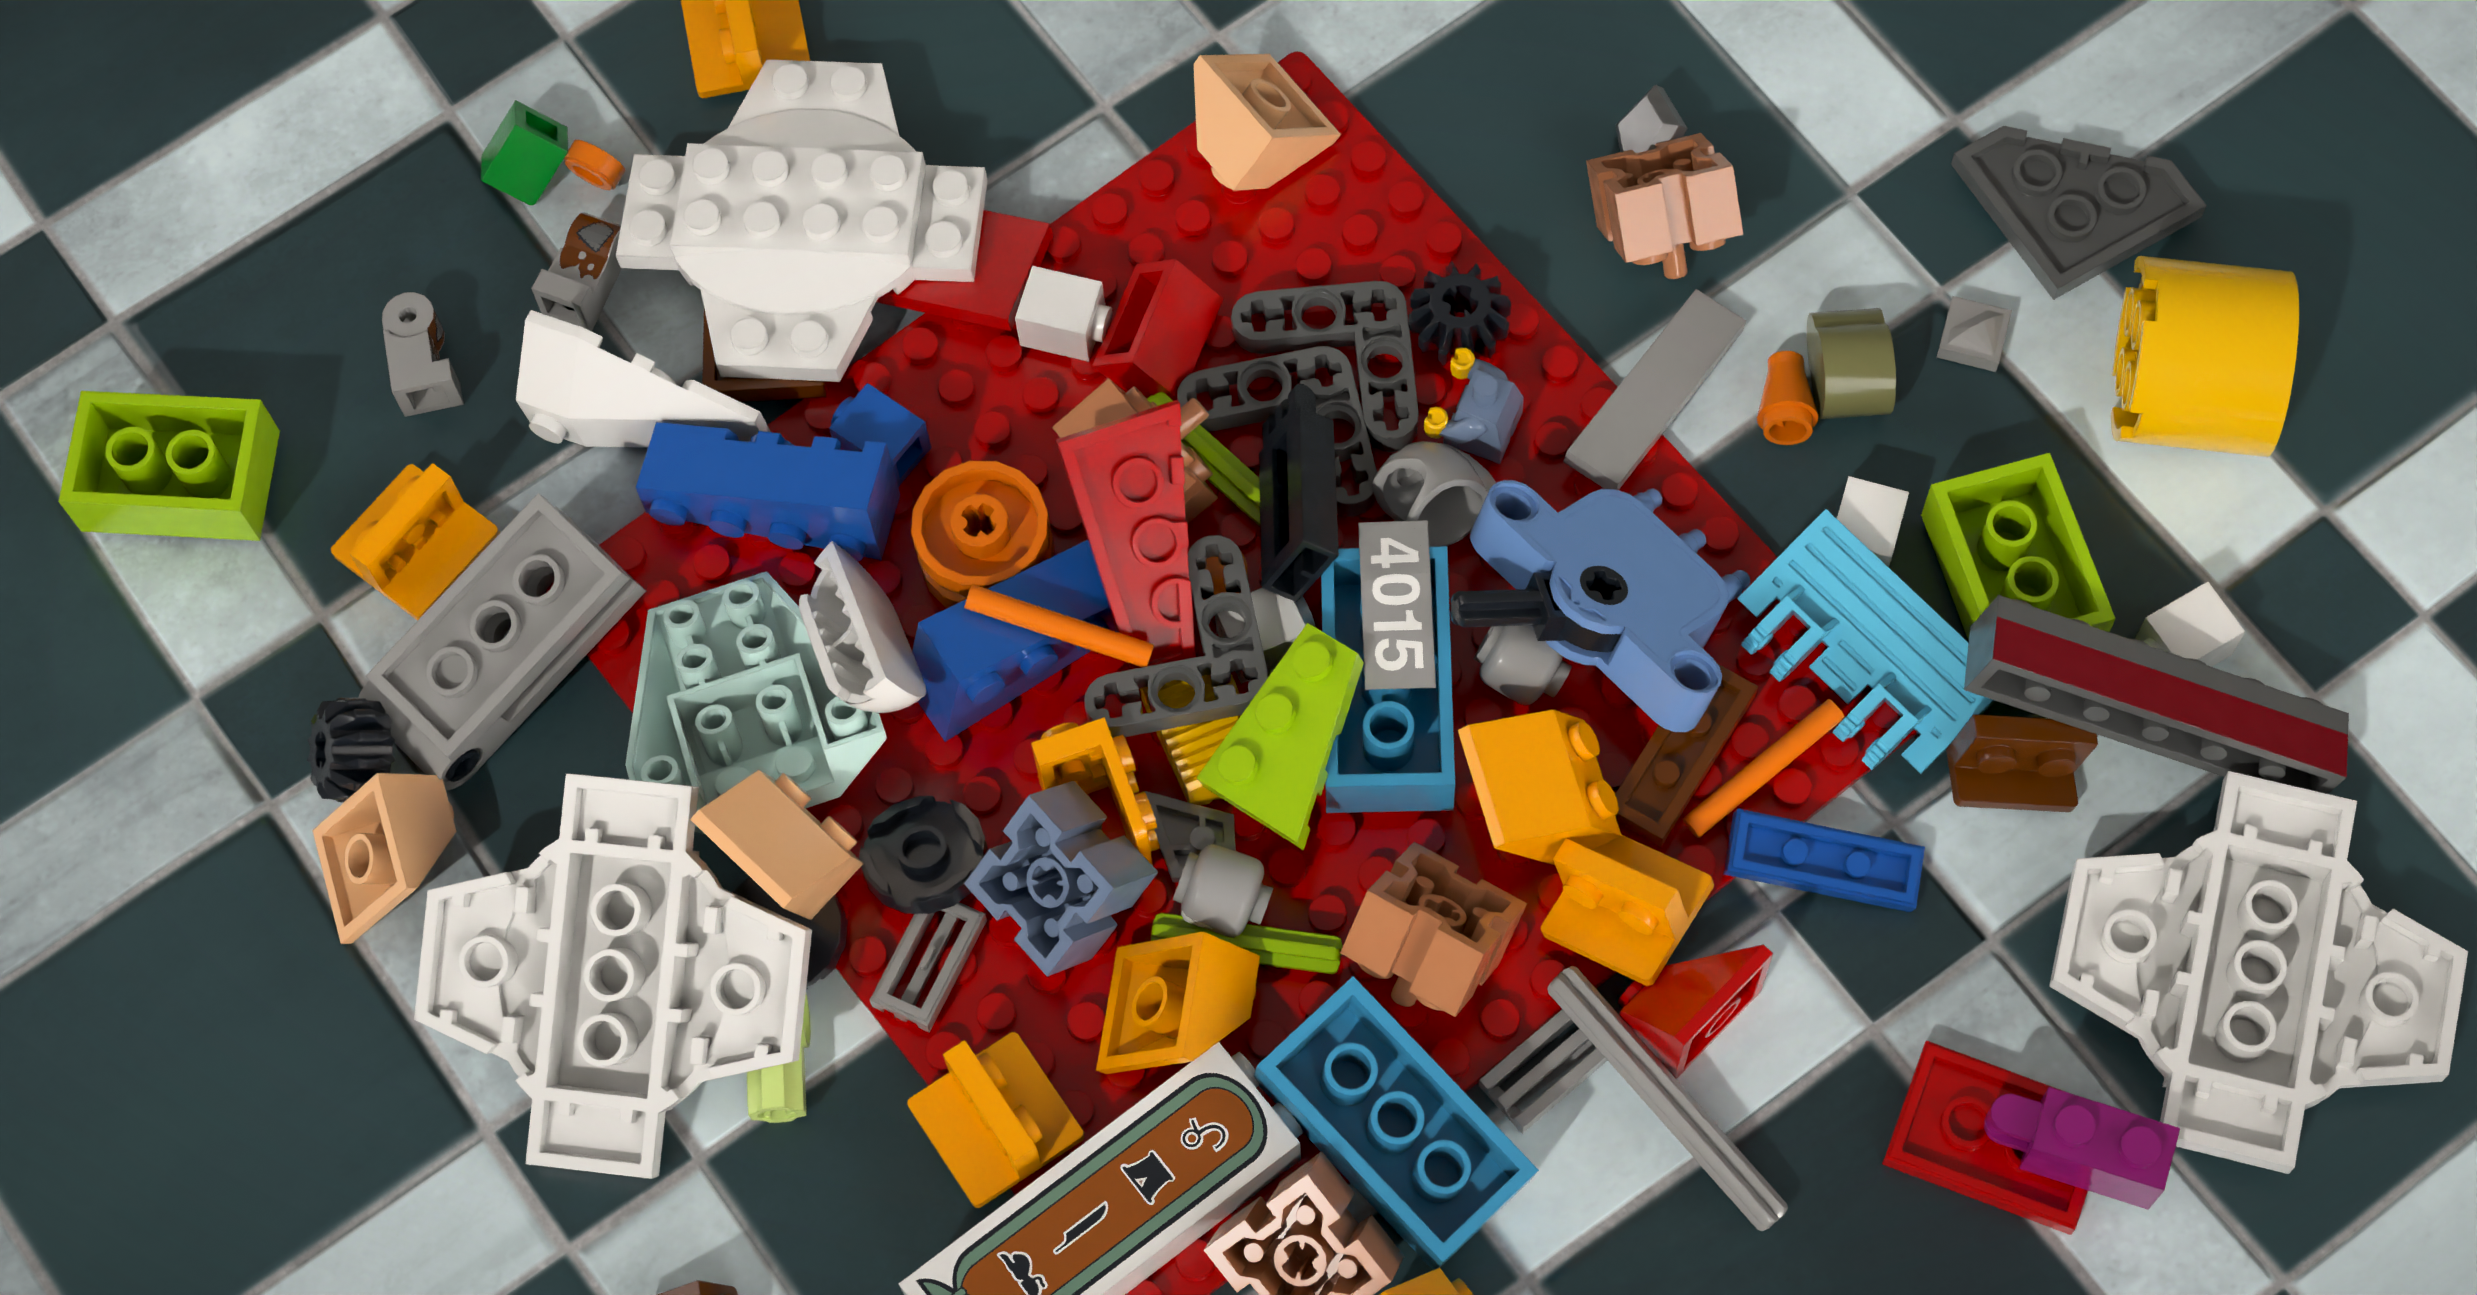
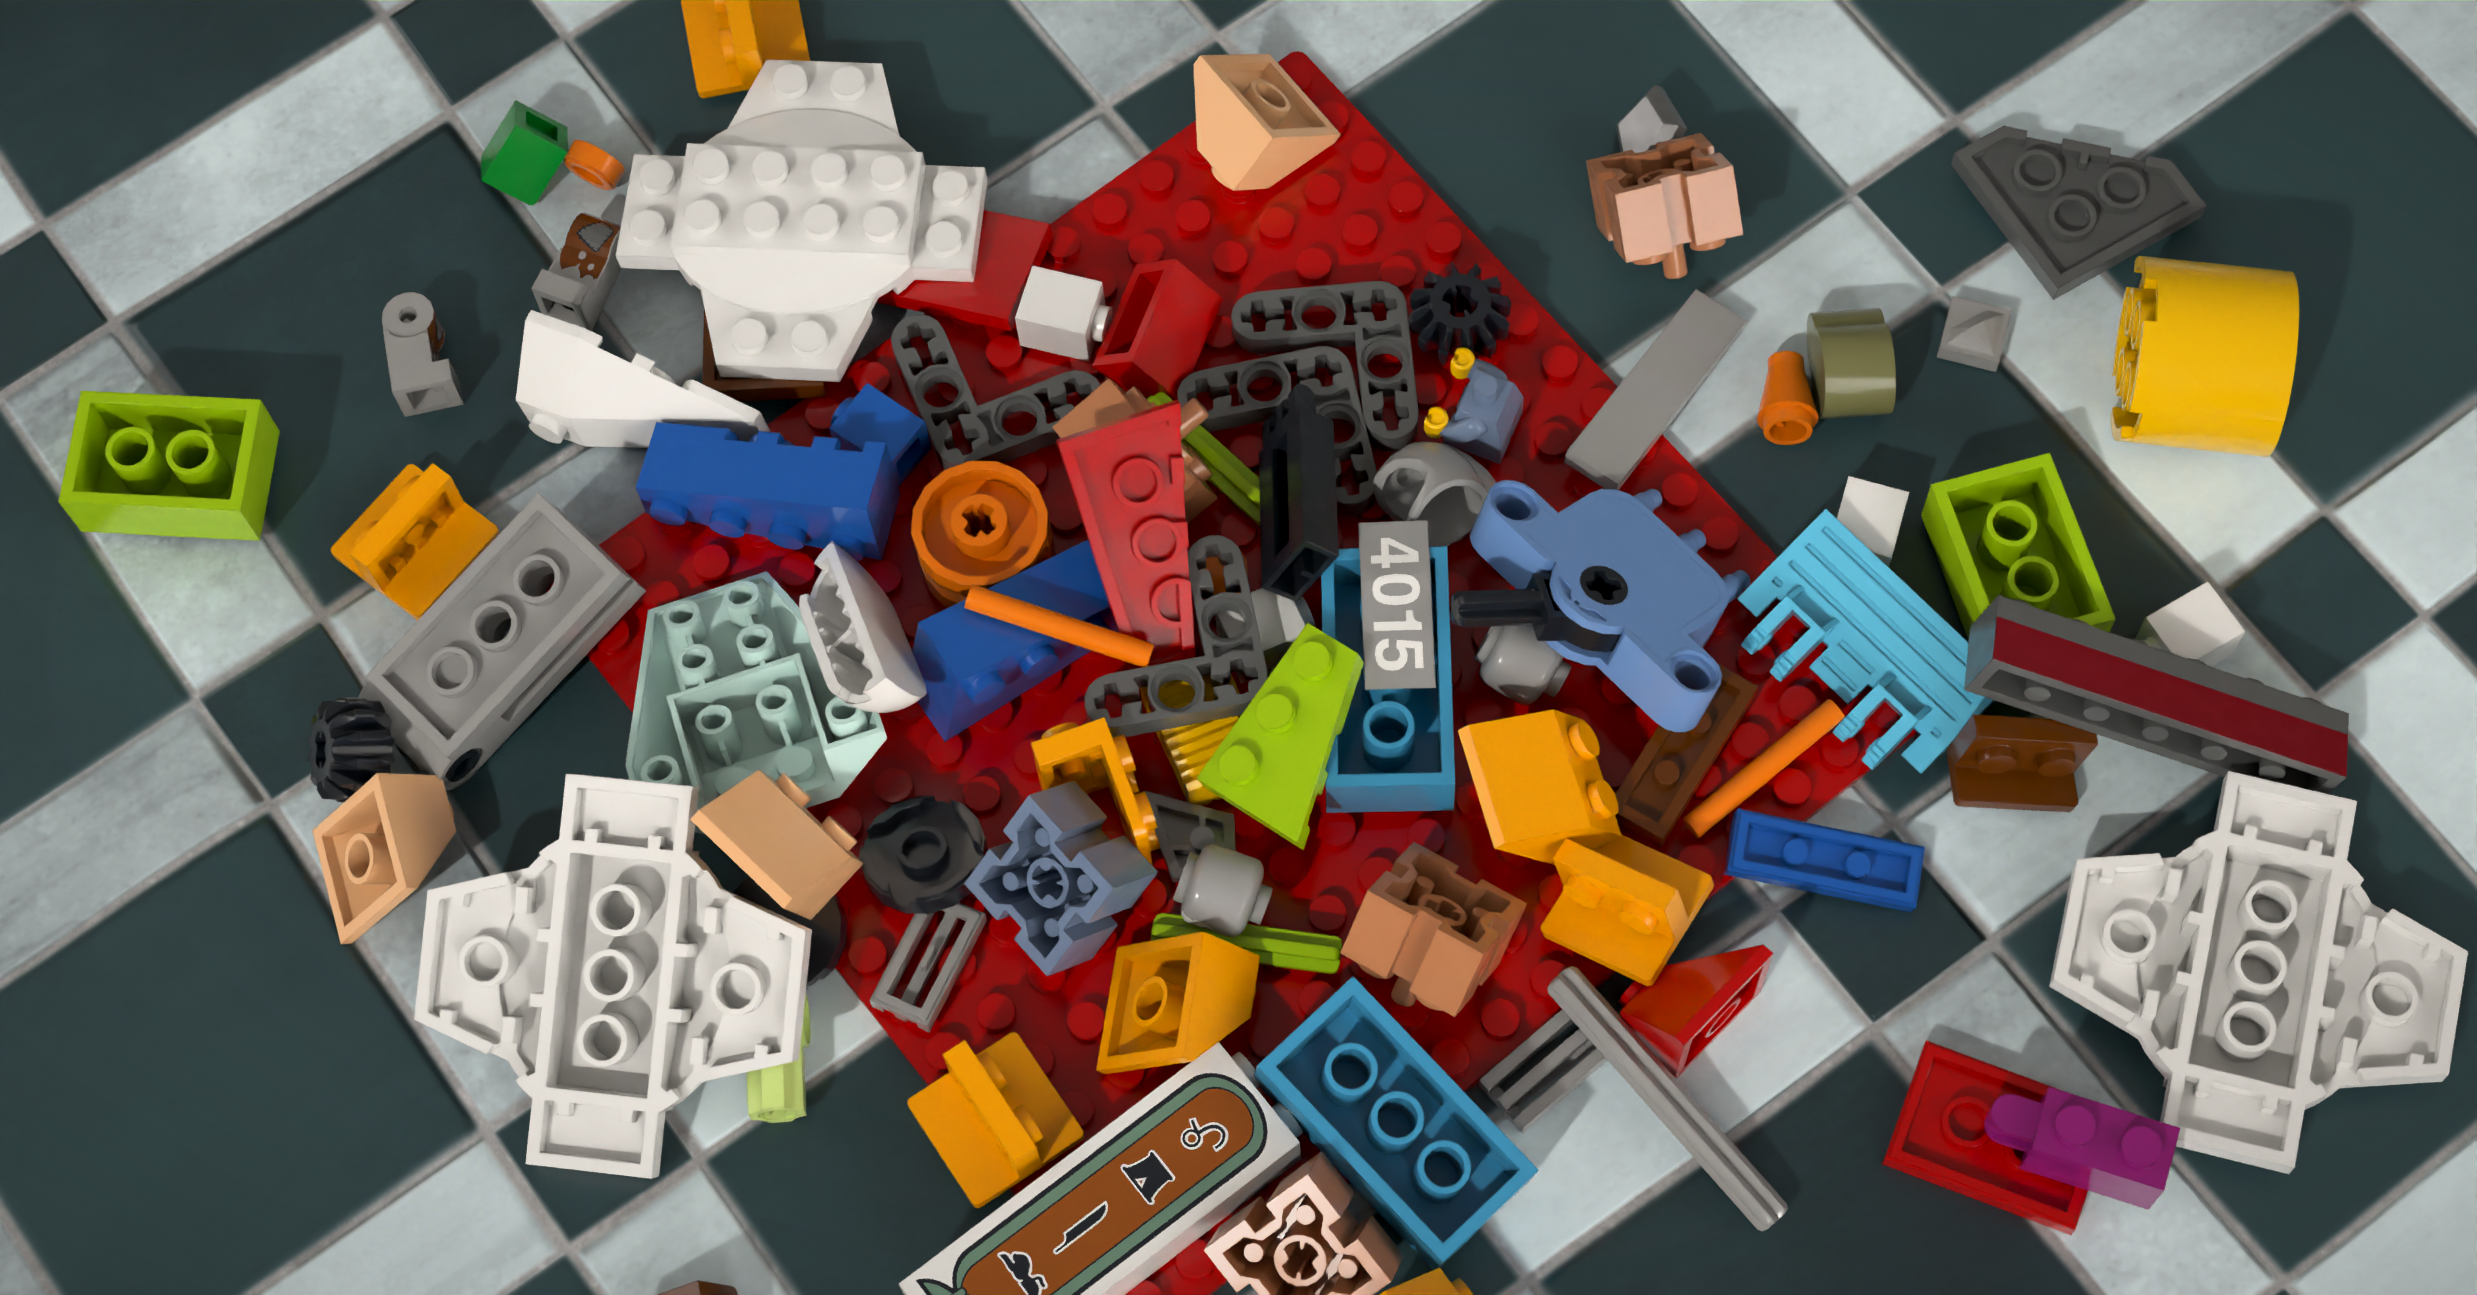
(982, 423): none -> dark grey beam

